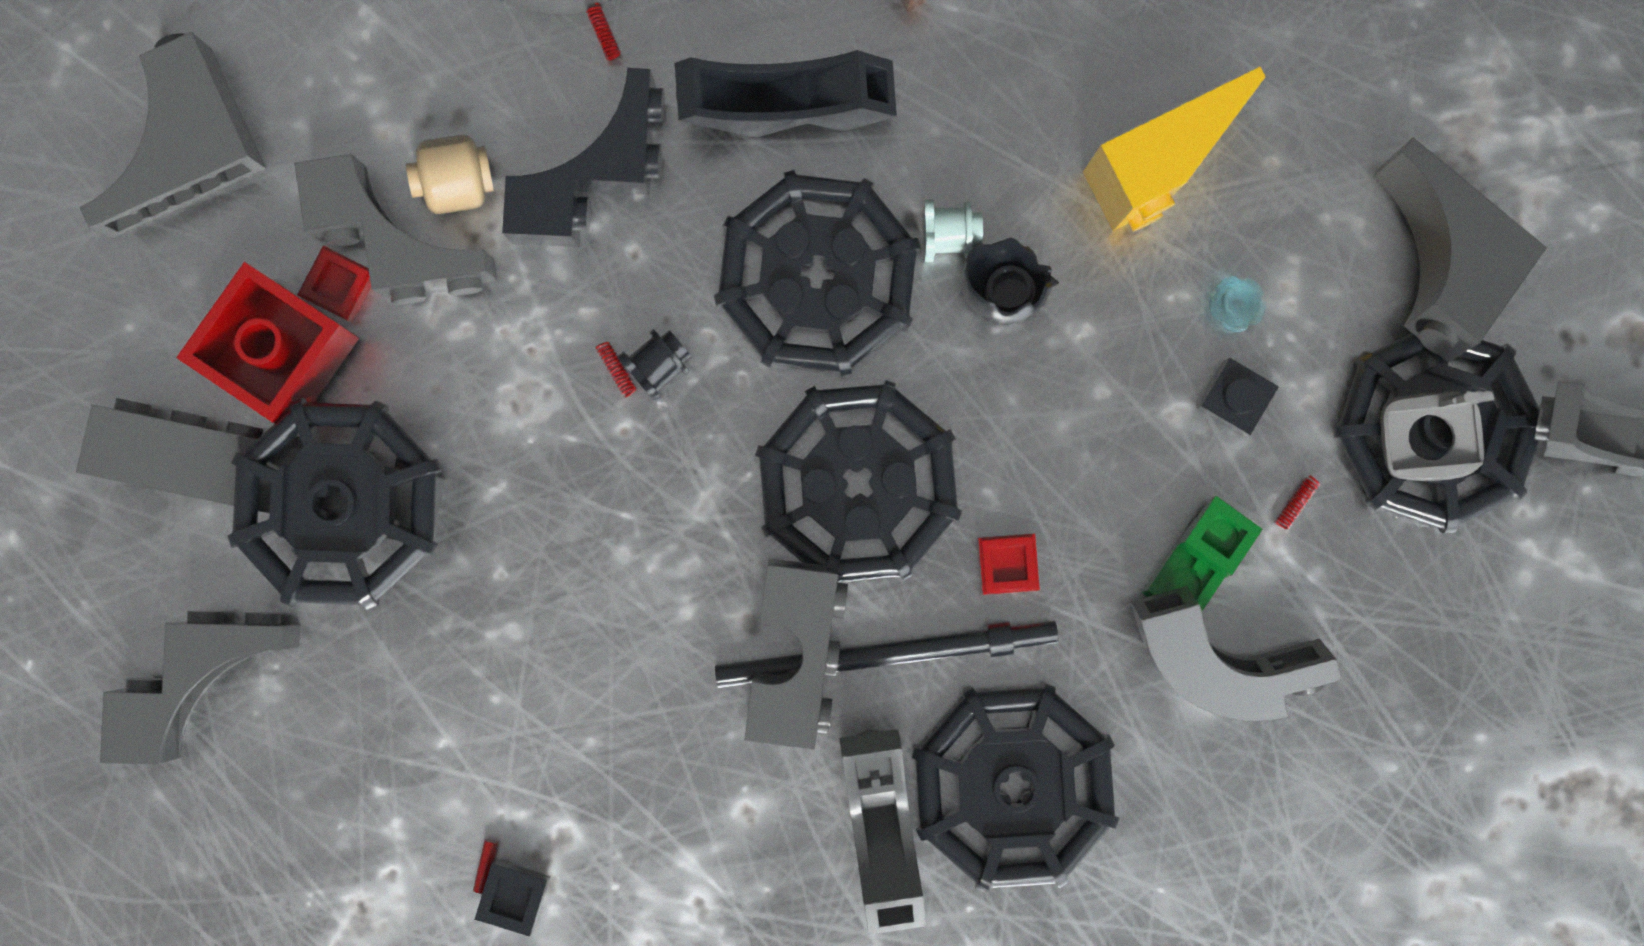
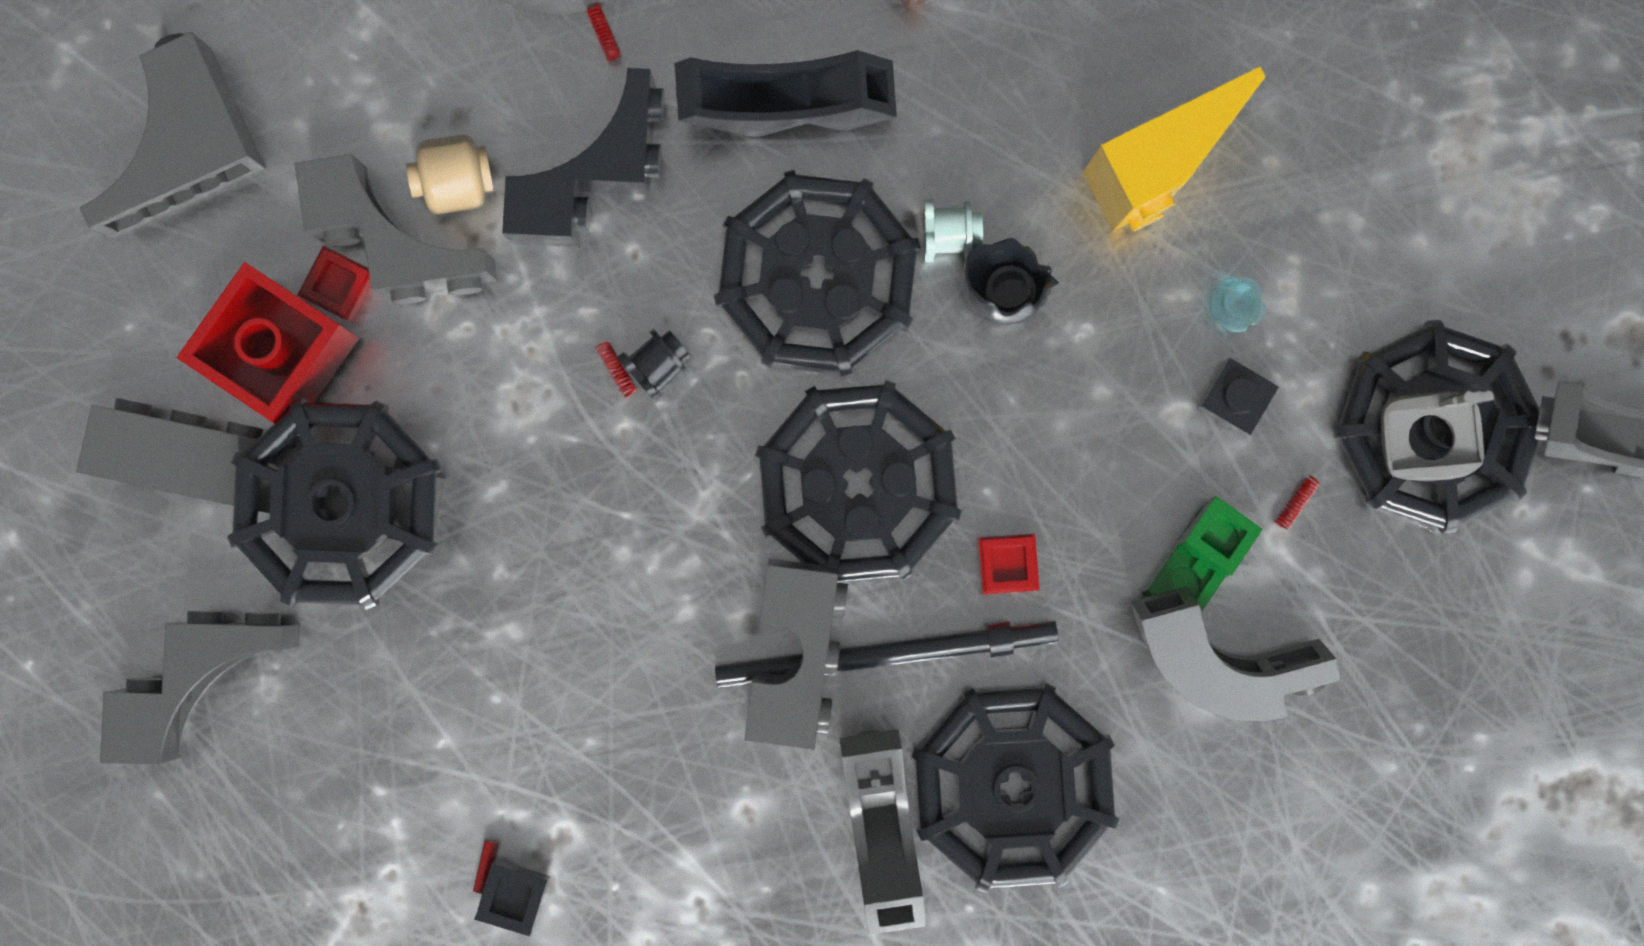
(1466, 250): dark grey arch -> none

